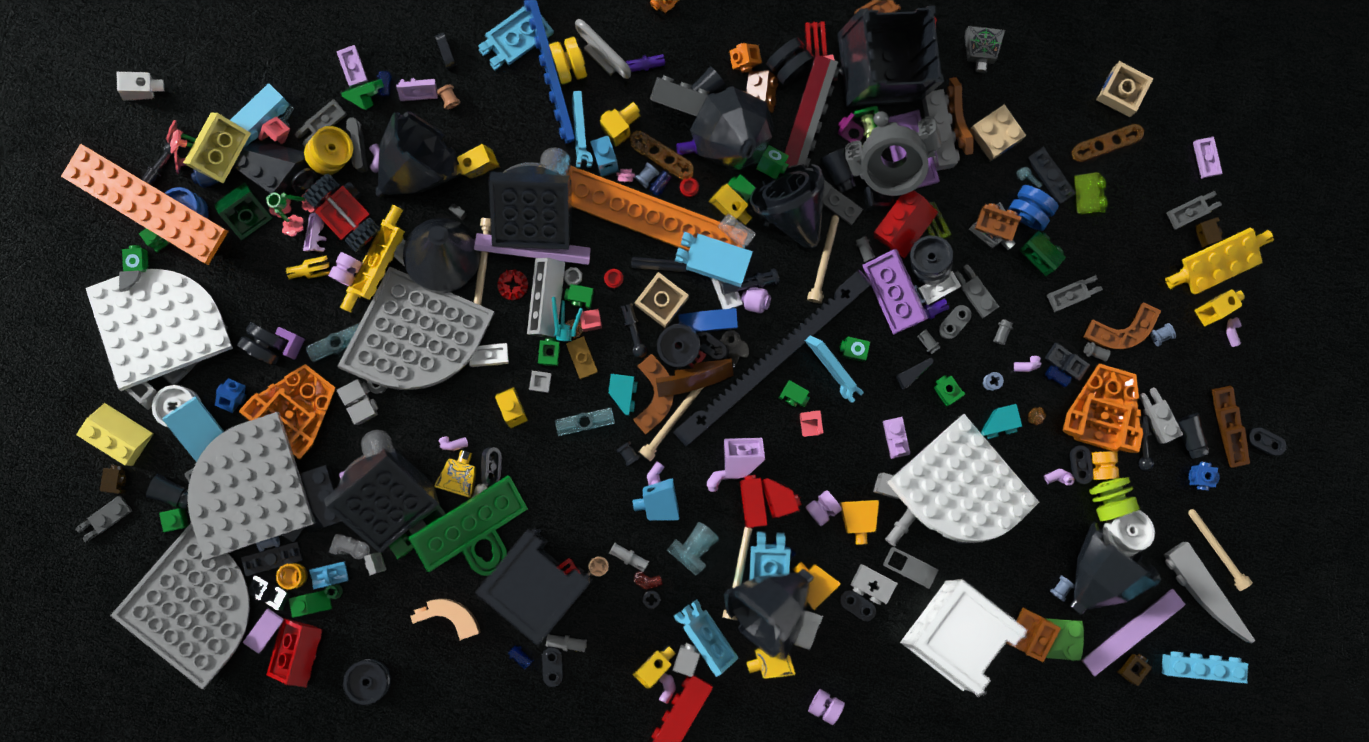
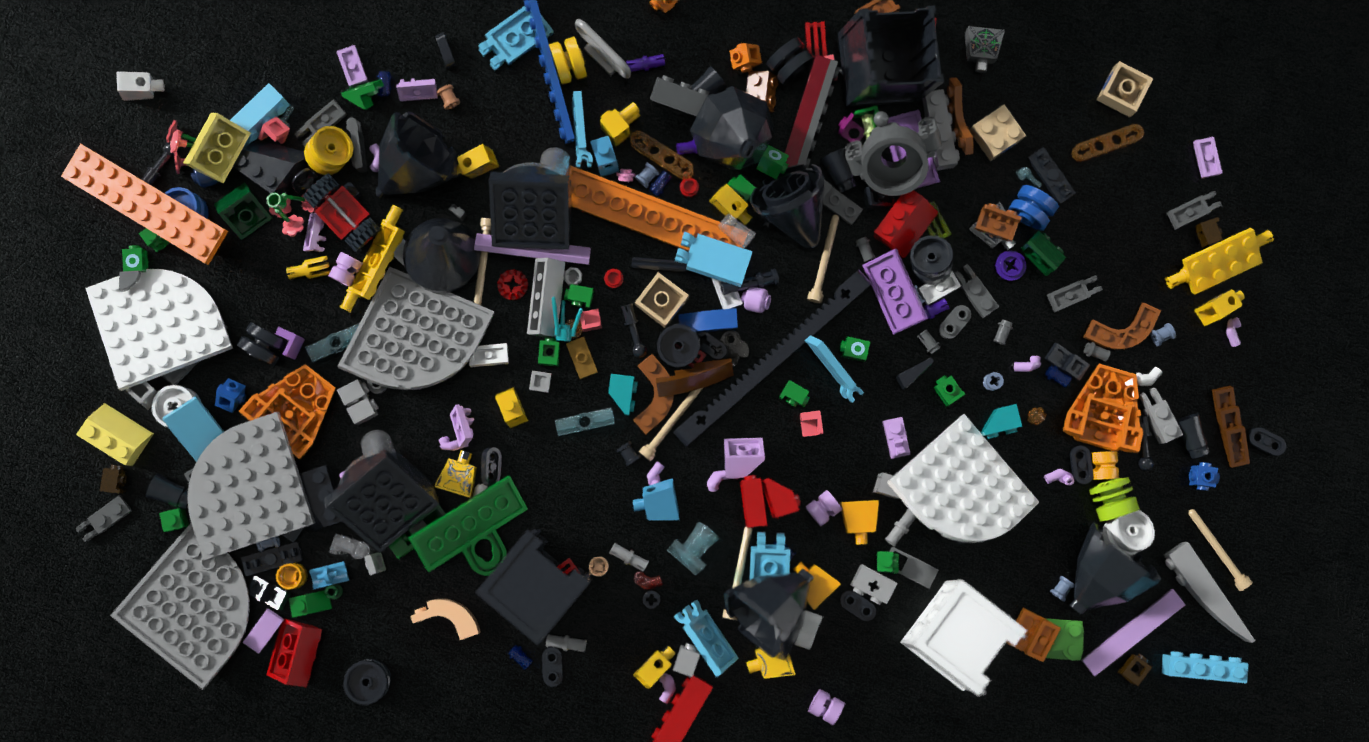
(461, 425): none -> lavender plate
(887, 562): none -> green brick
(1019, 264): none -> dark purple gear
(1090, 193): clear neon green bracket -> none
(1148, 379): none -> white arm

